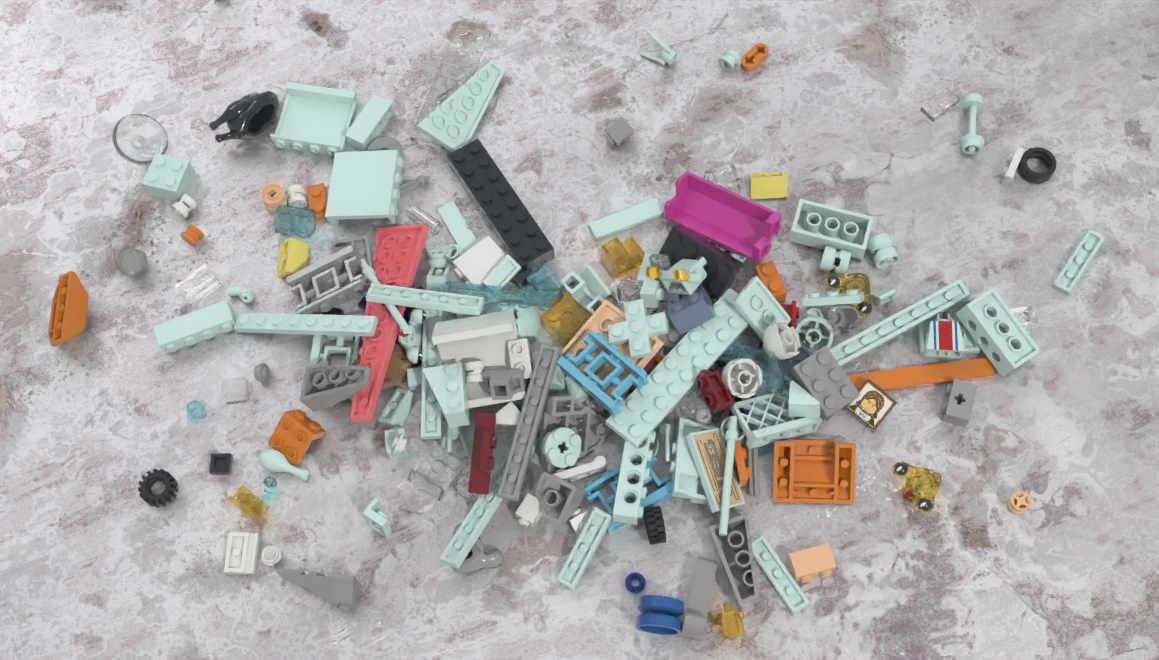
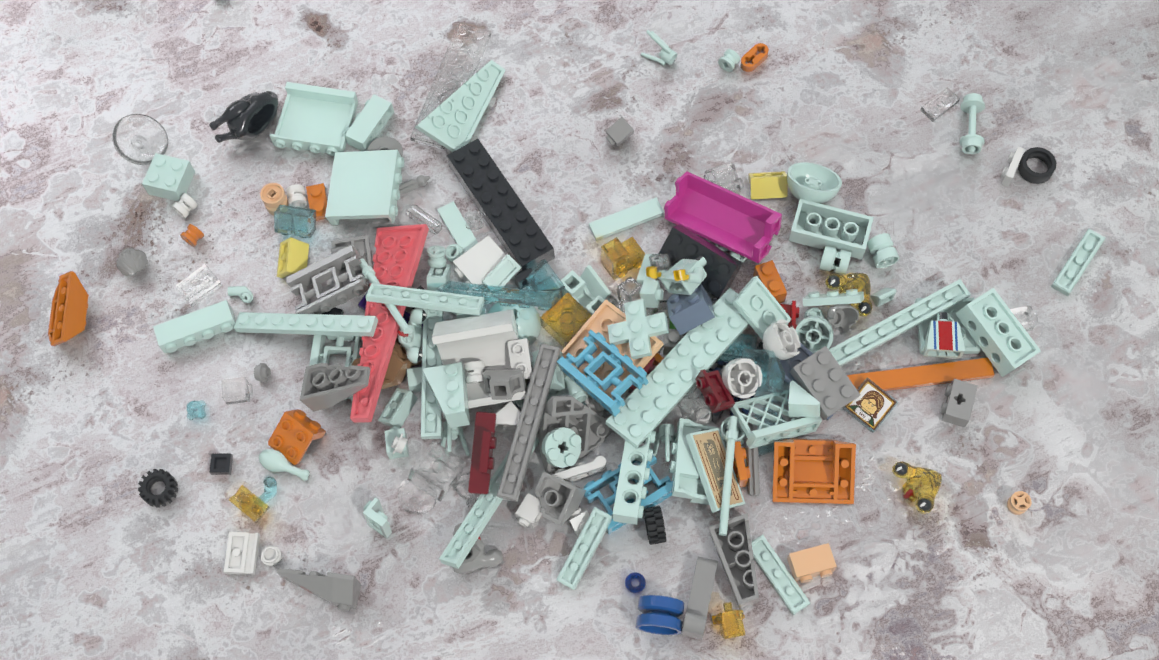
(813, 182): none -> light aqua piece

